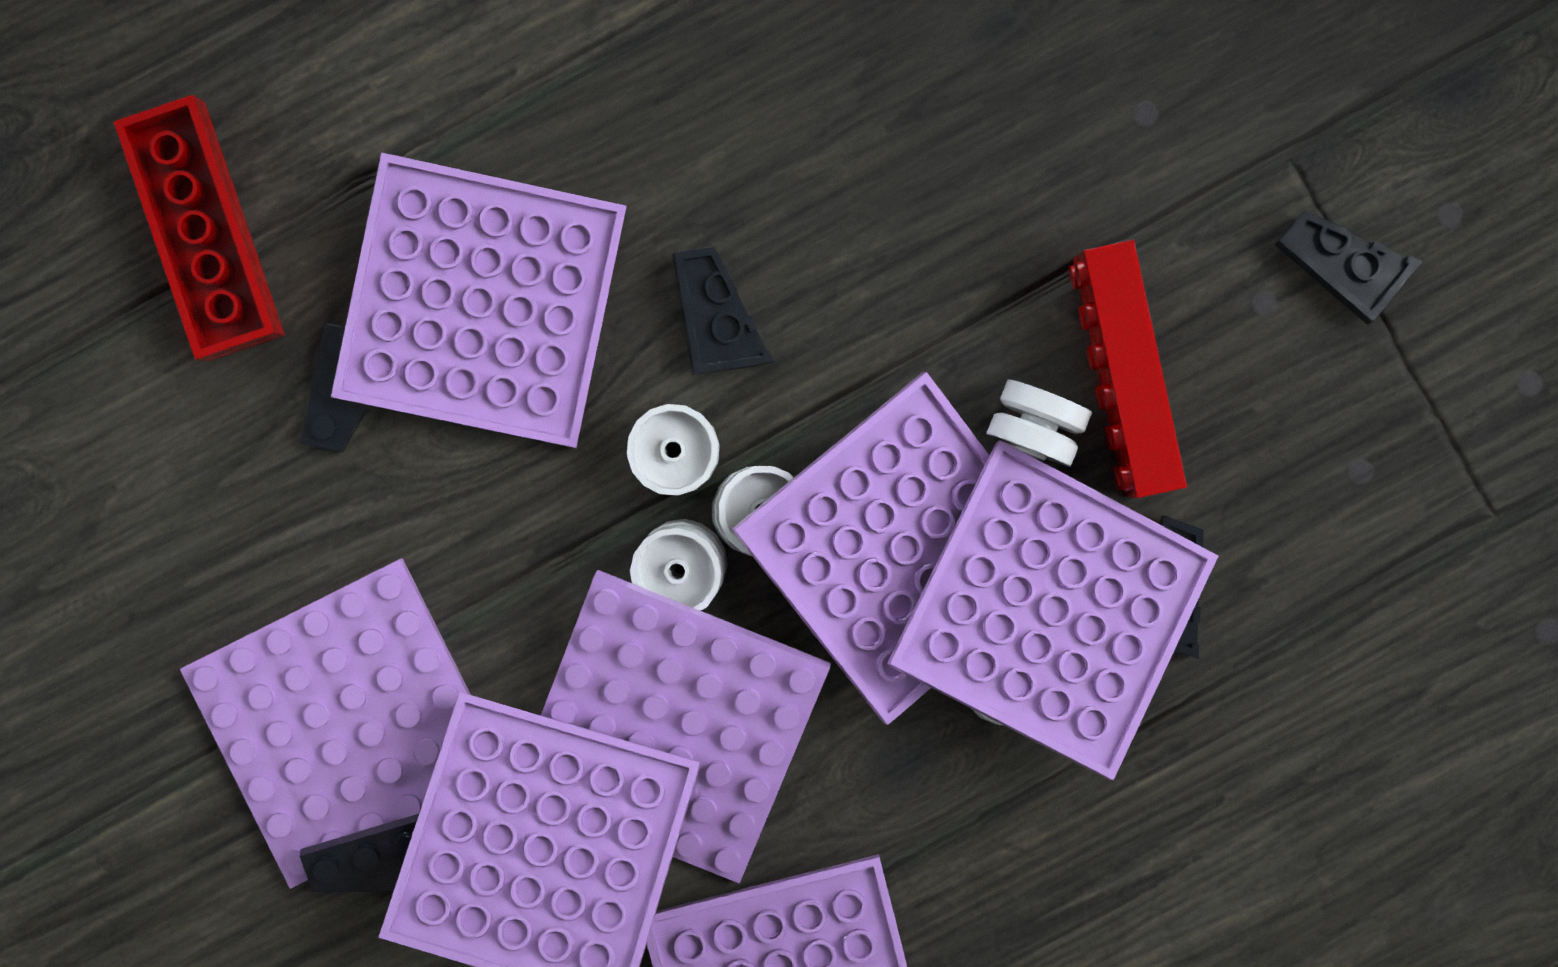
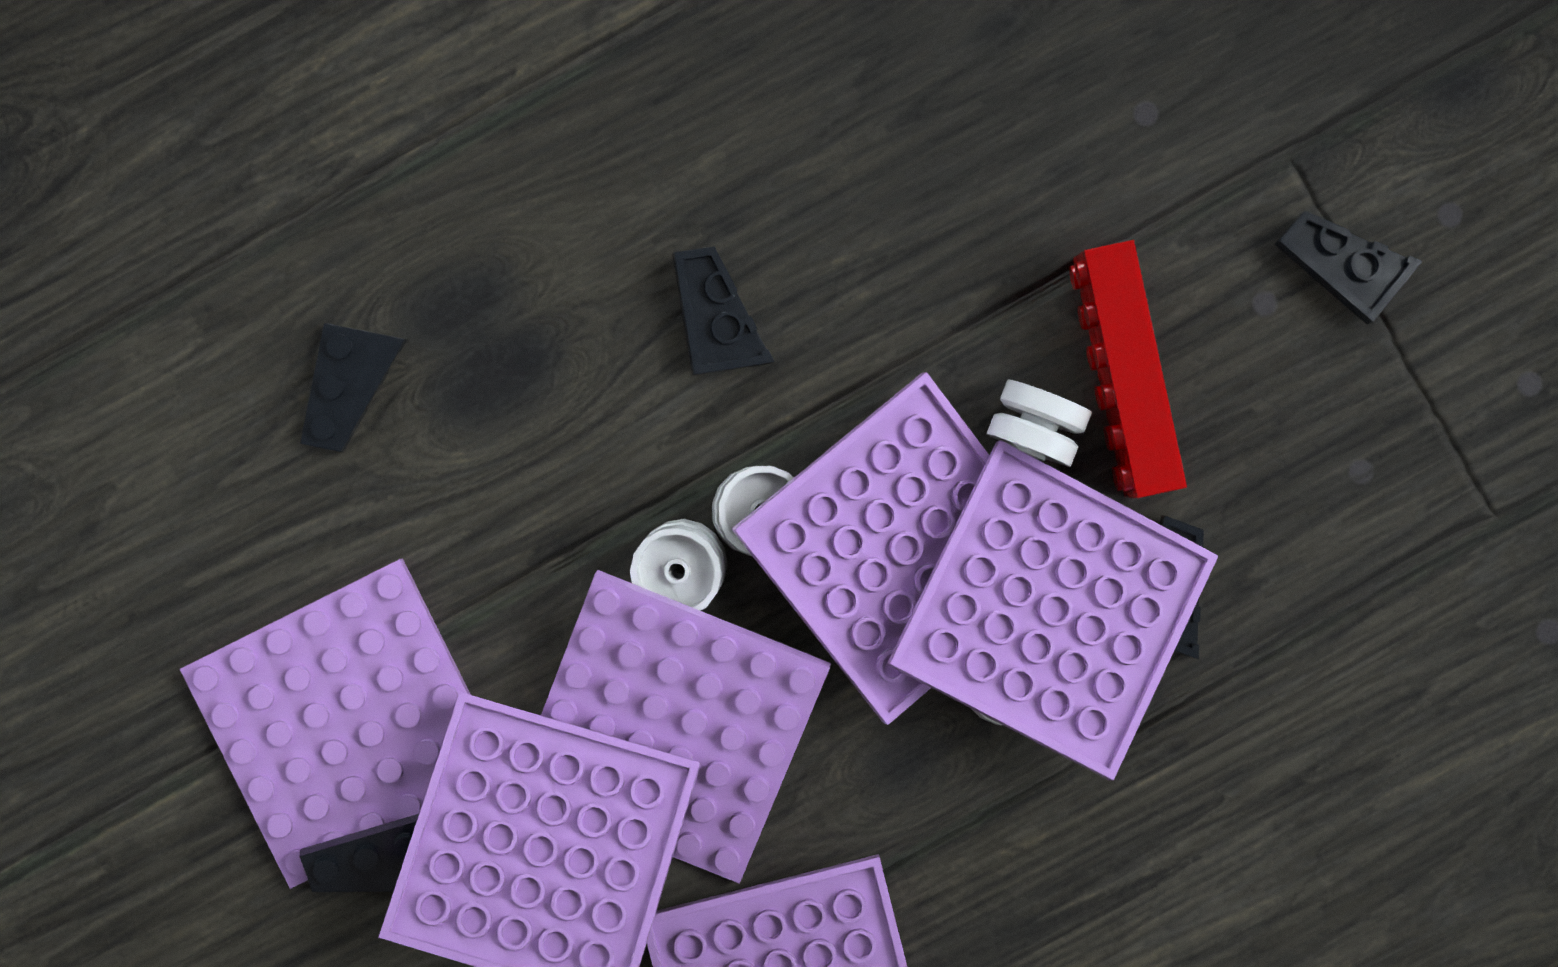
(199, 228): red brick -> none
(478, 300): lavender plate -> none
(649, 454): white wheel -> none

